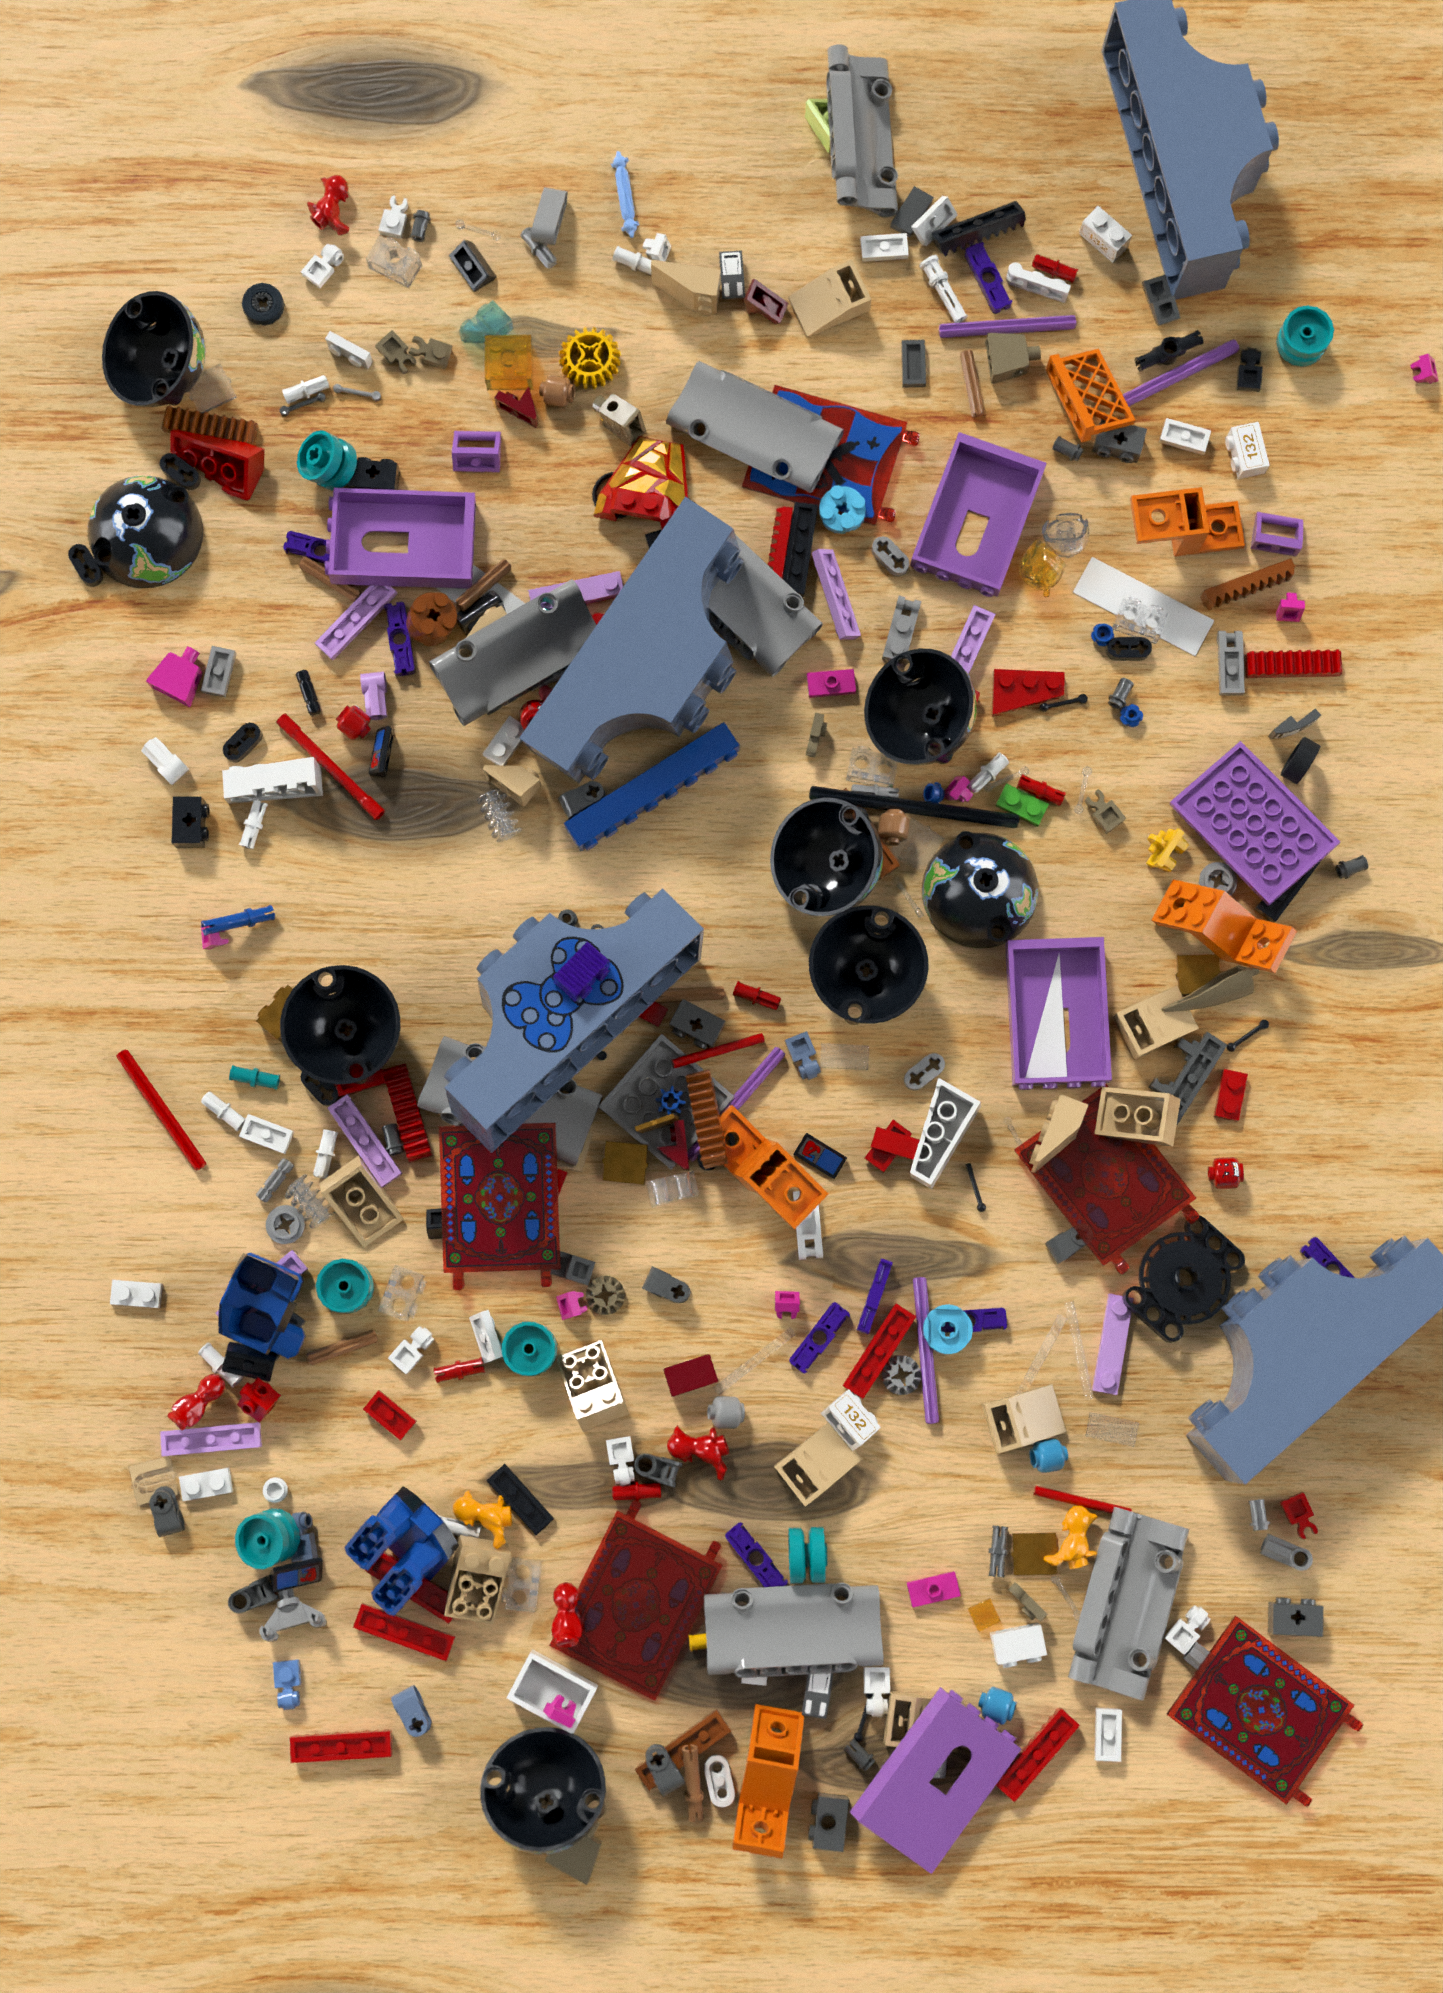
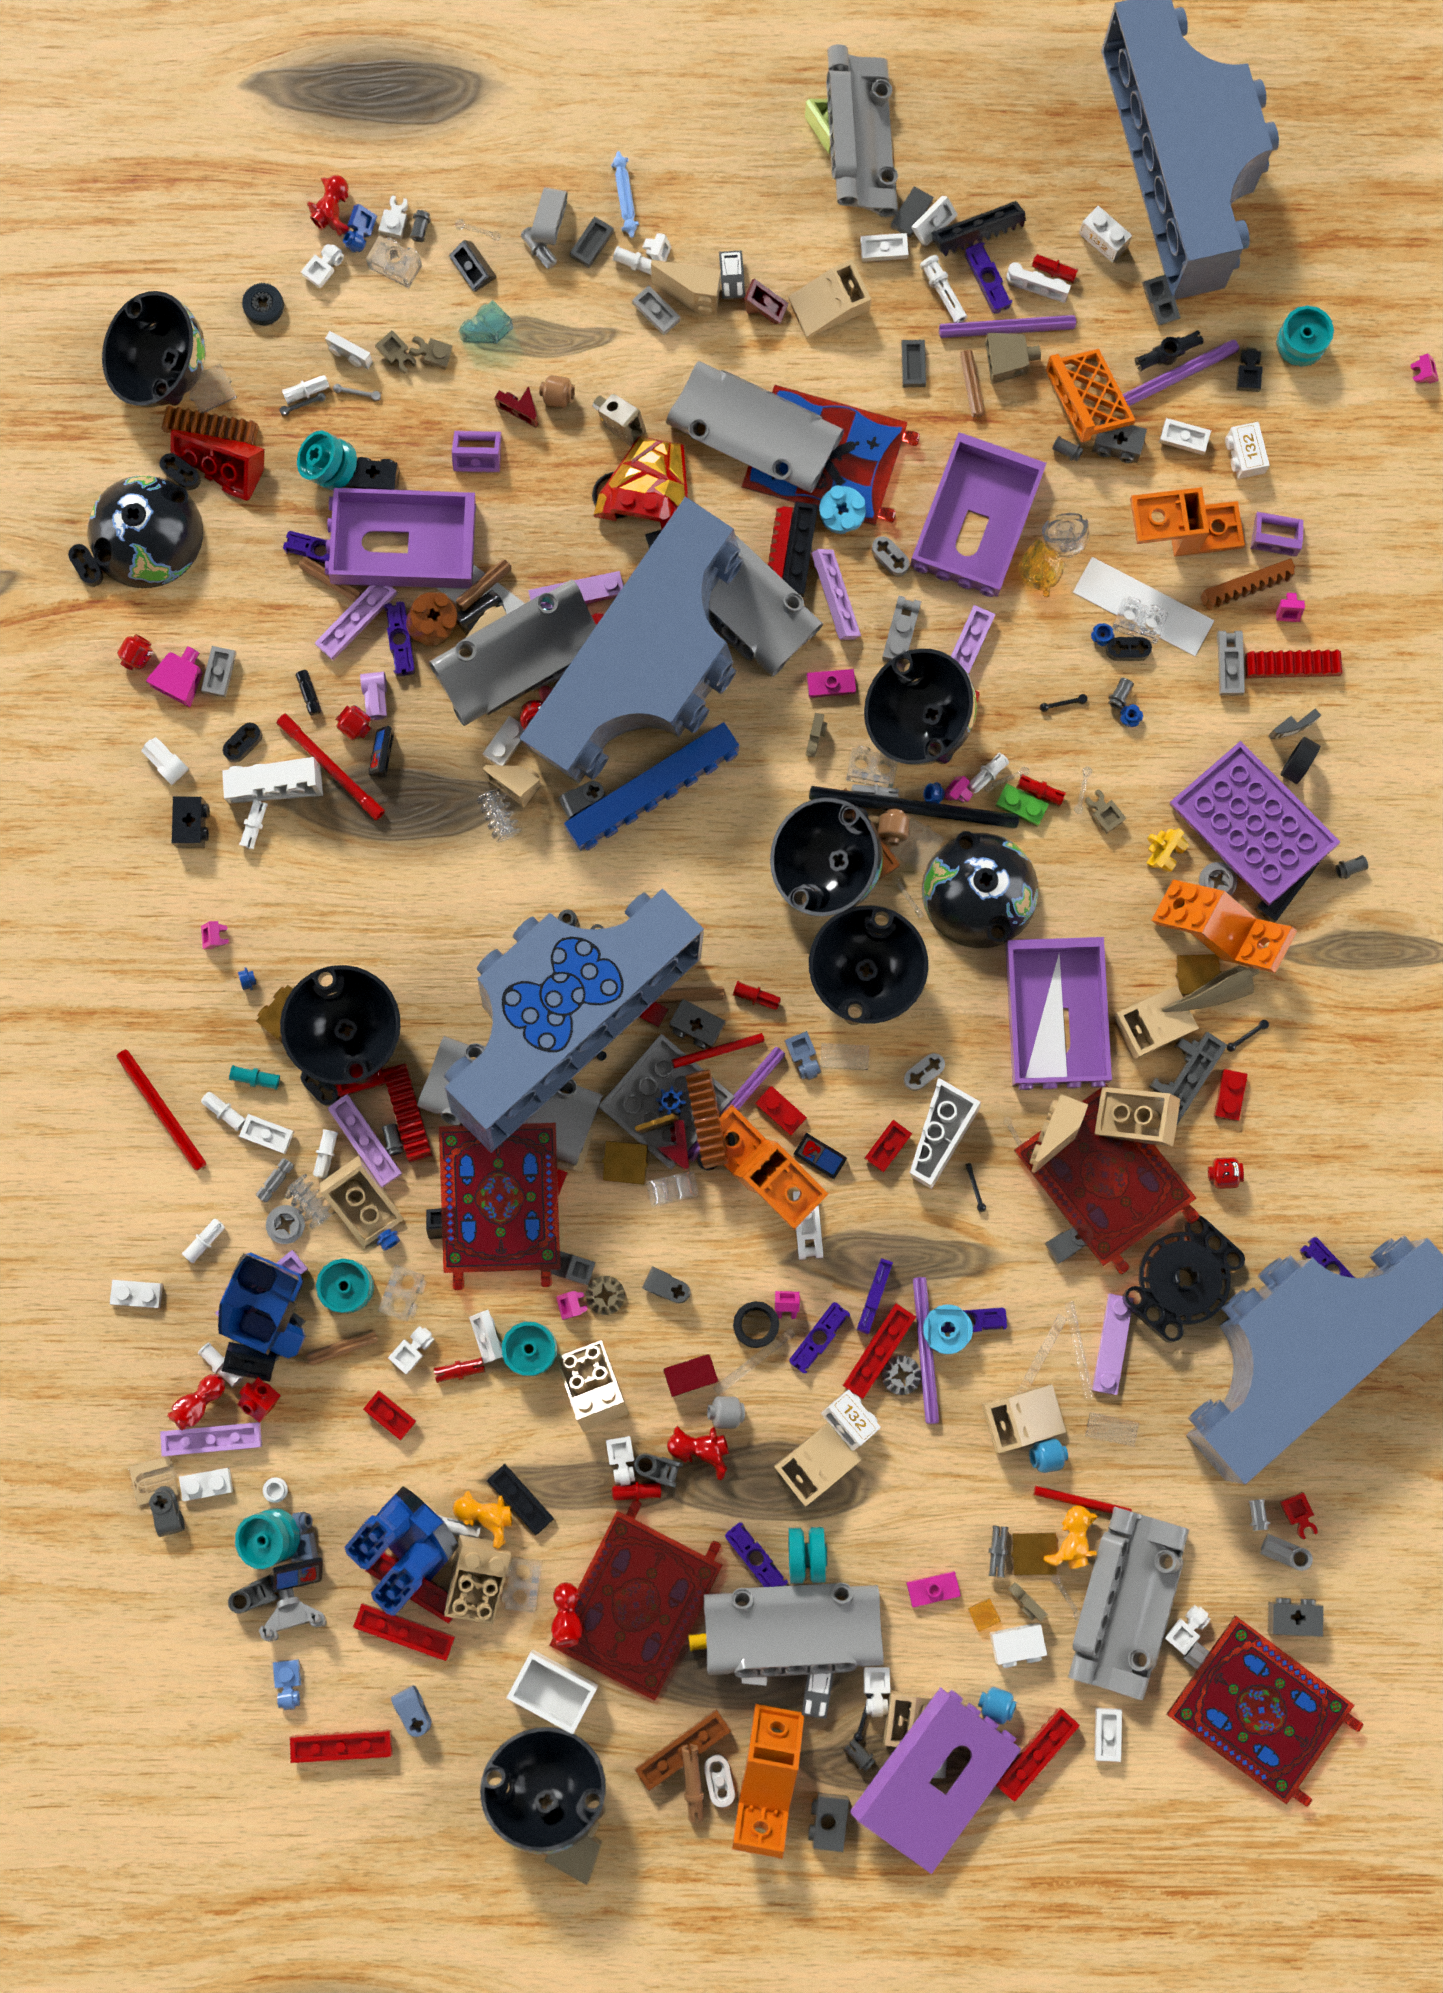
(135, 652): none -> red head
(203, 1240): none -> white axle
(246, 918): blue pin -> none
(247, 979): none -> blue plate
(362, 223): none -> blue plate
(388, 1239): none -> blue plate
(508, 362): clear yellow brick -> none
(561, 1714): dark pink tile -> none
(579, 371): yellow gear -> none
(581, 972): dark purple brick -> none
(591, 242): none -> dark grey tile
(656, 310): none -> light grey plate
(665, 1772): dark grey piece -> none
(769, 1311): none -> black tyre
(780, 1110): none -> red plate
(895, 1143): red piece -> none
(1024, 688): red wing -> none

